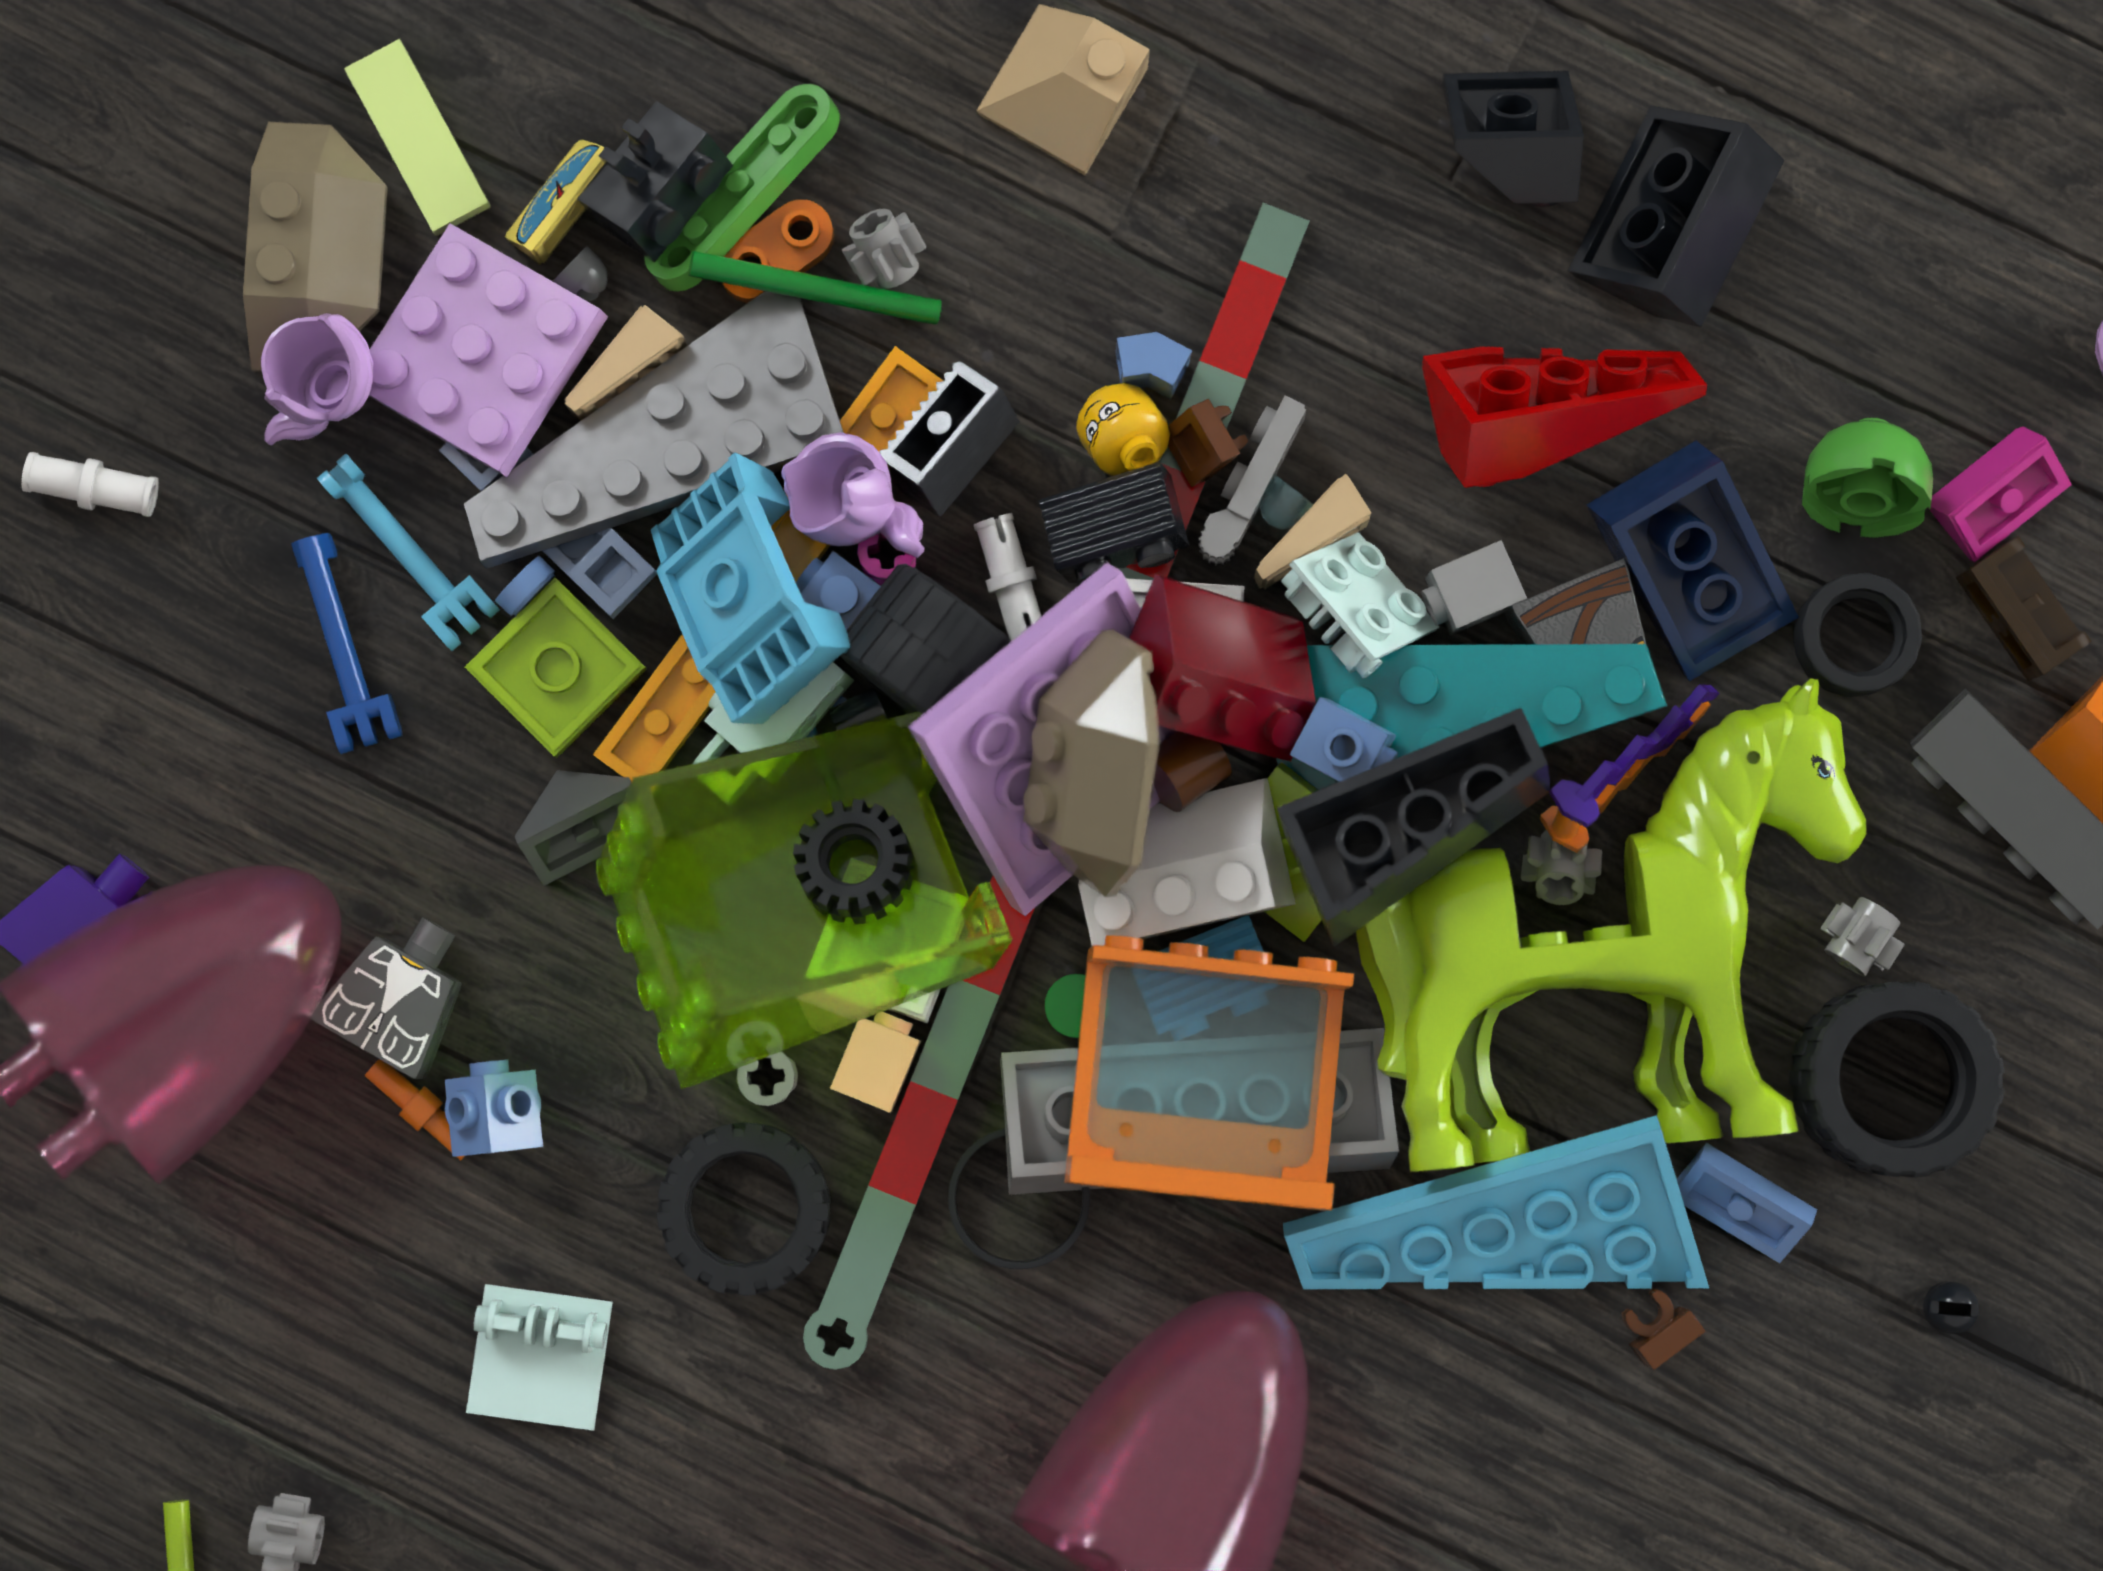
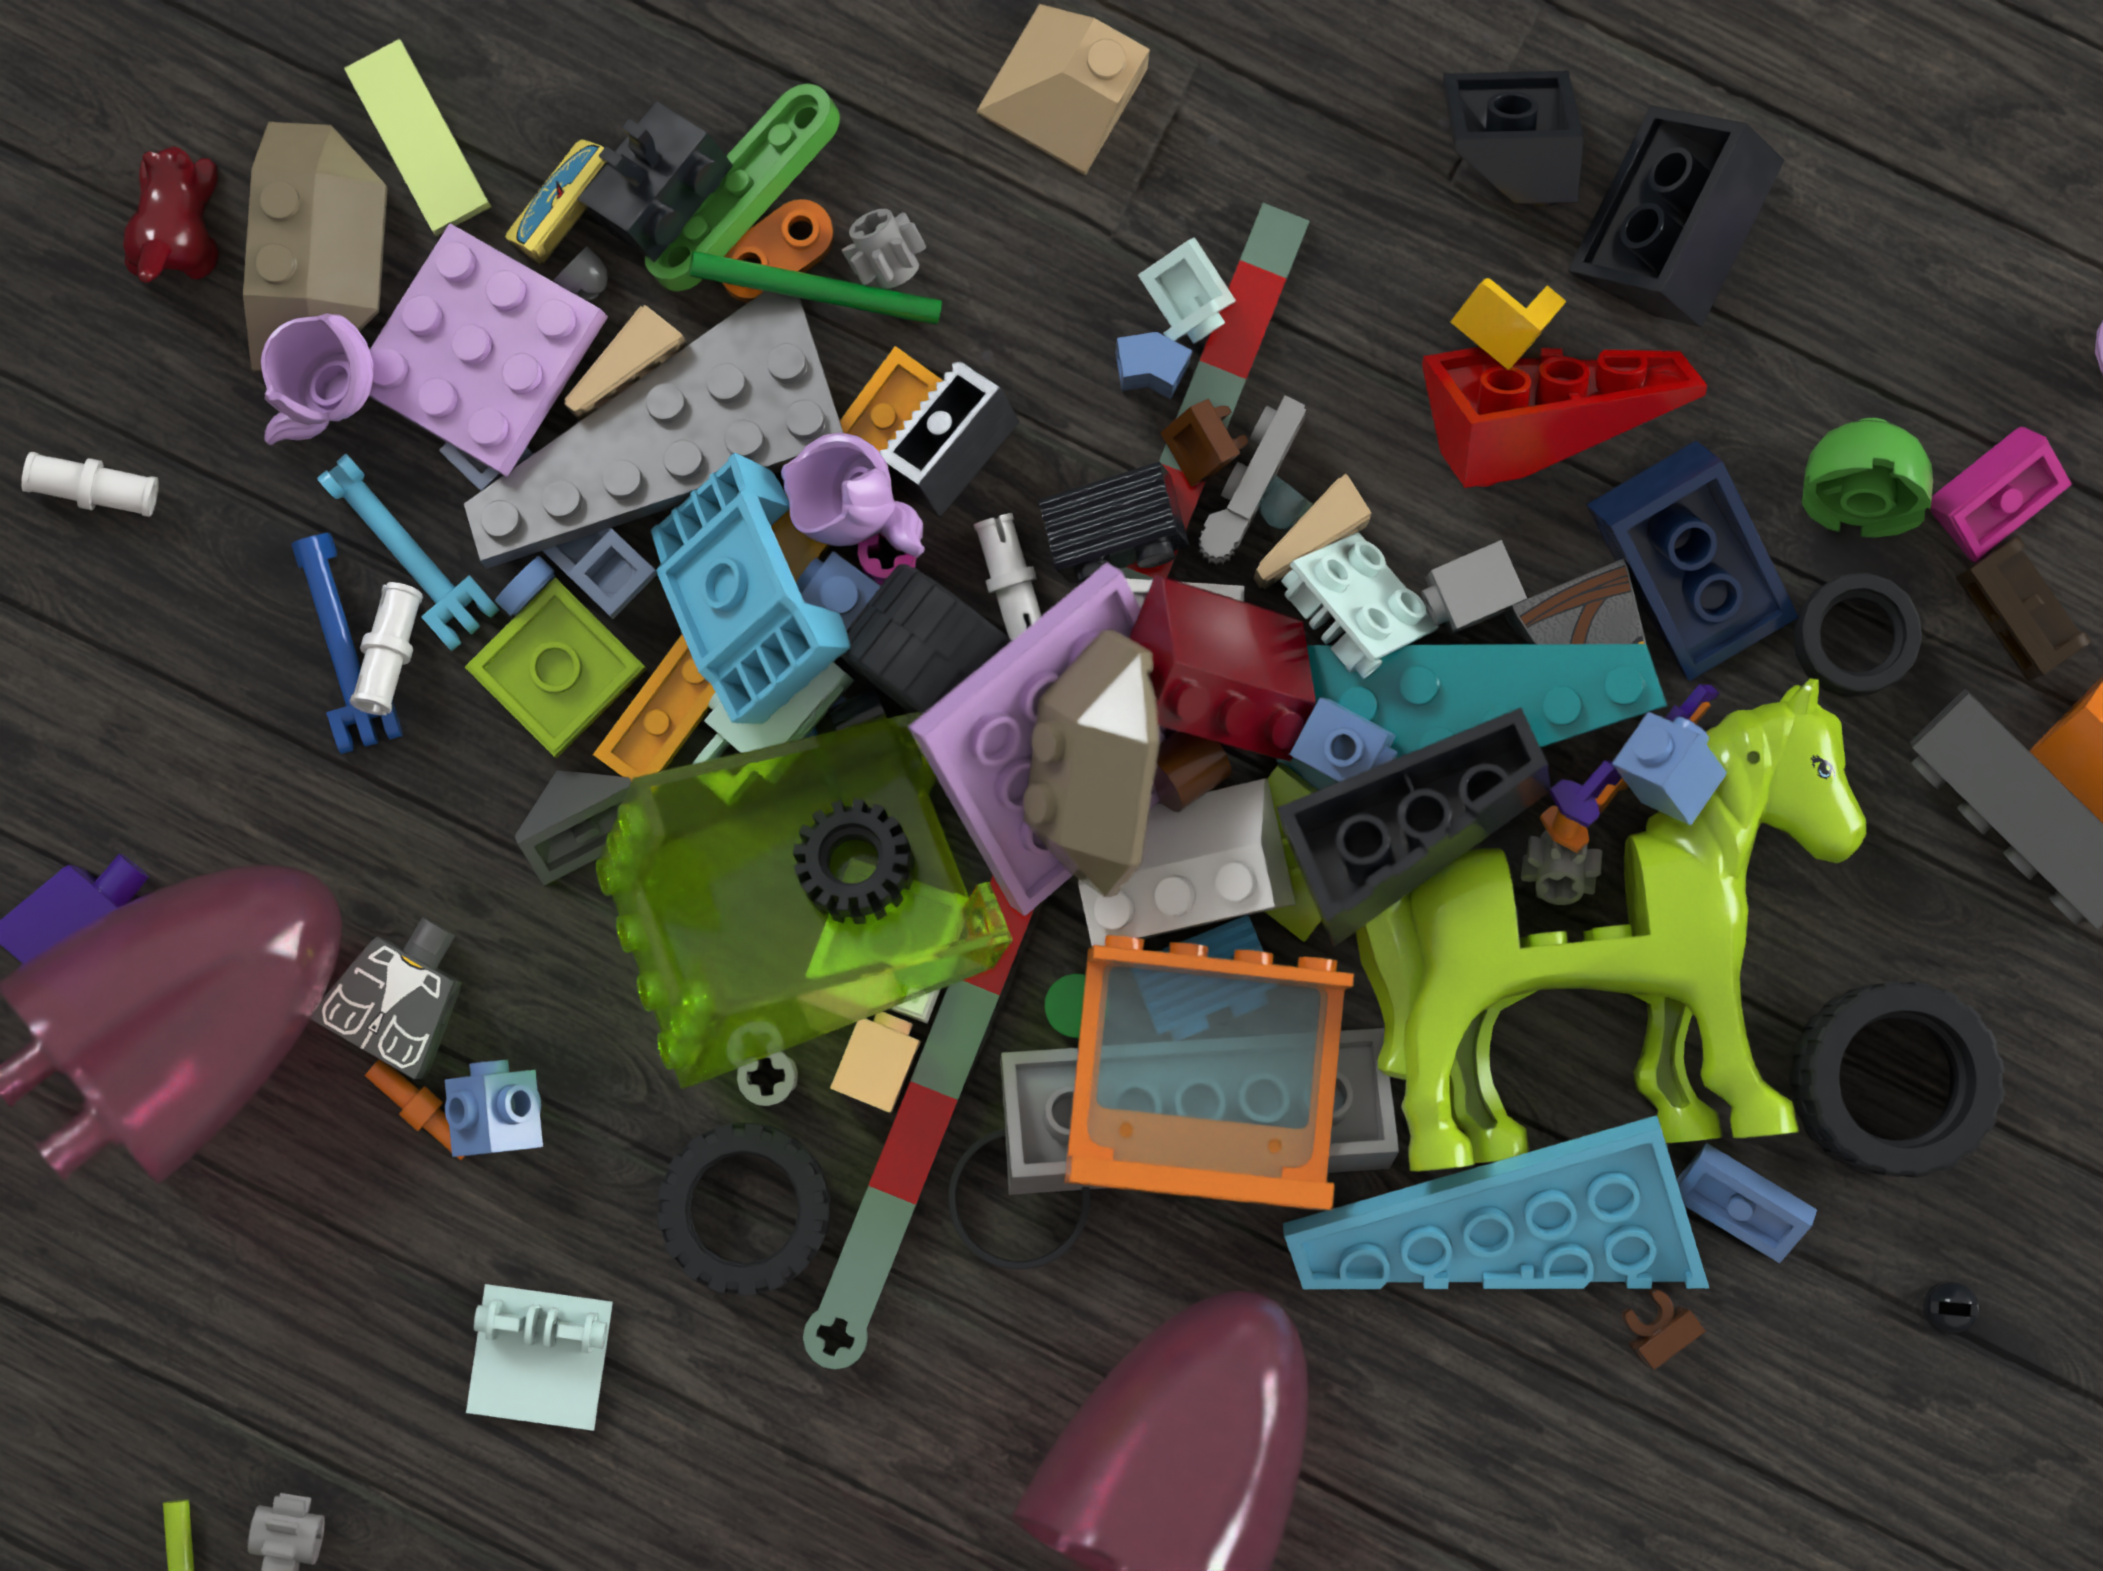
(169, 218): none -> dark red animal
(386, 648): none -> white pin
(1122, 429): yellow head -> none
(1188, 291): none -> light aqua bracket
(1502, 323): none -> yellow panel
(1670, 766): none -> medium blue brick
(1862, 936): light grey gear -> none

